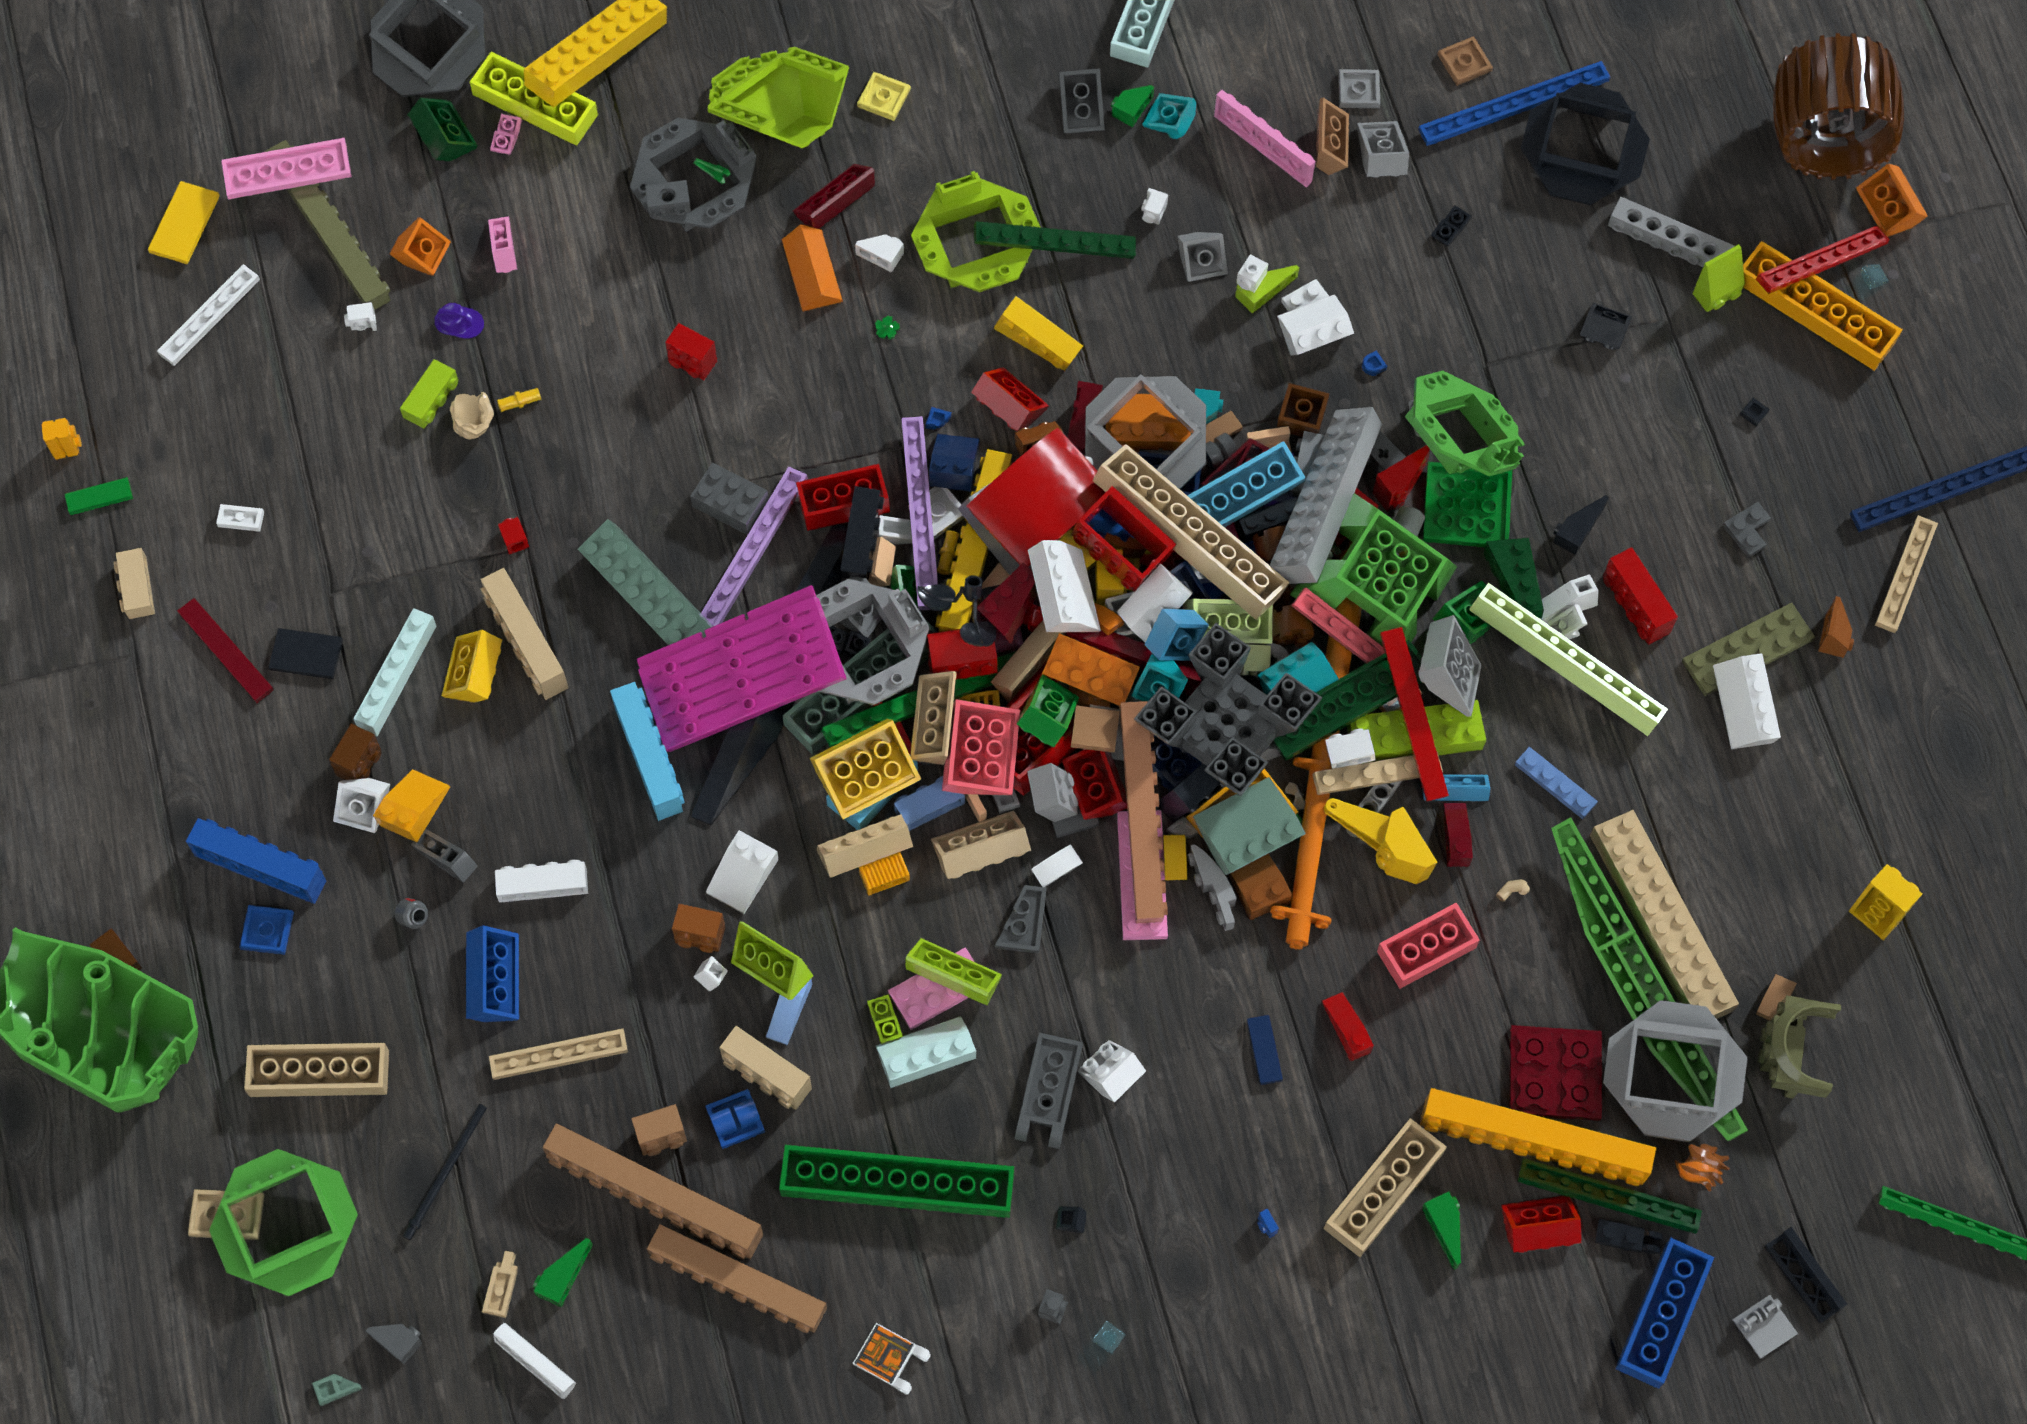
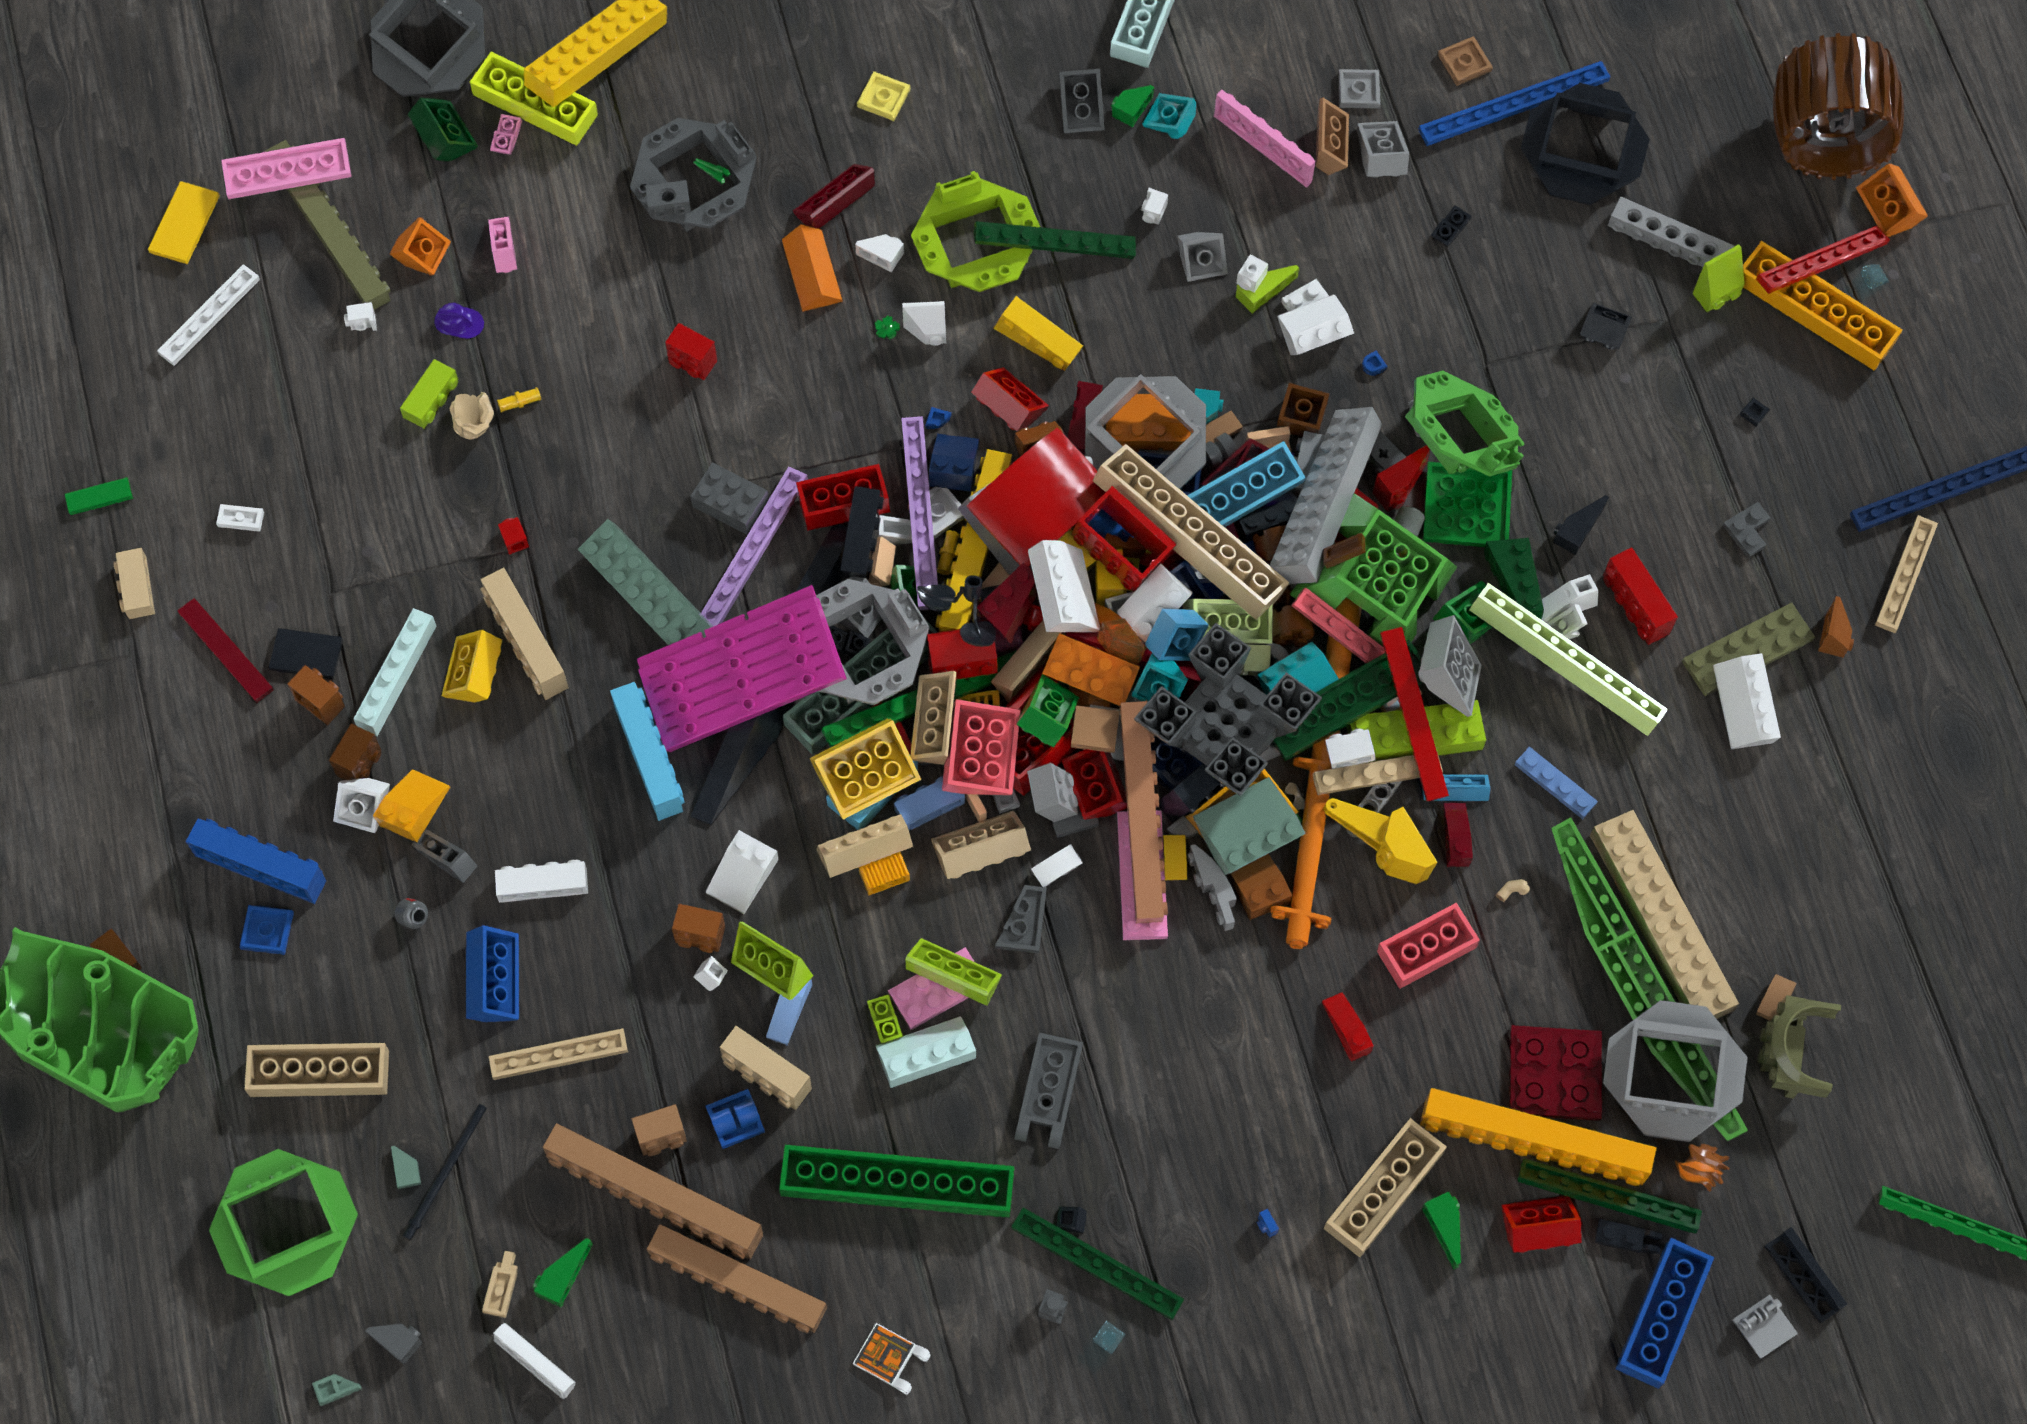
(61, 438): light orange brick -> none
(206, 1203): tan tile -> none
(316, 694): none -> dark orange brick
(405, 1168): none -> sand green tile
(781, 94): lime windscreen -> none
(926, 321): none -> white slope
(1097, 1263): none -> dark green plate
(1112, 1070): white slope -> none
(1121, 640): none -> clear orange slope
(1264, 1050): dark blue tile -> none
(1344, 550): none -> reddish brown tile
(1885, 901): yellow brick -> none

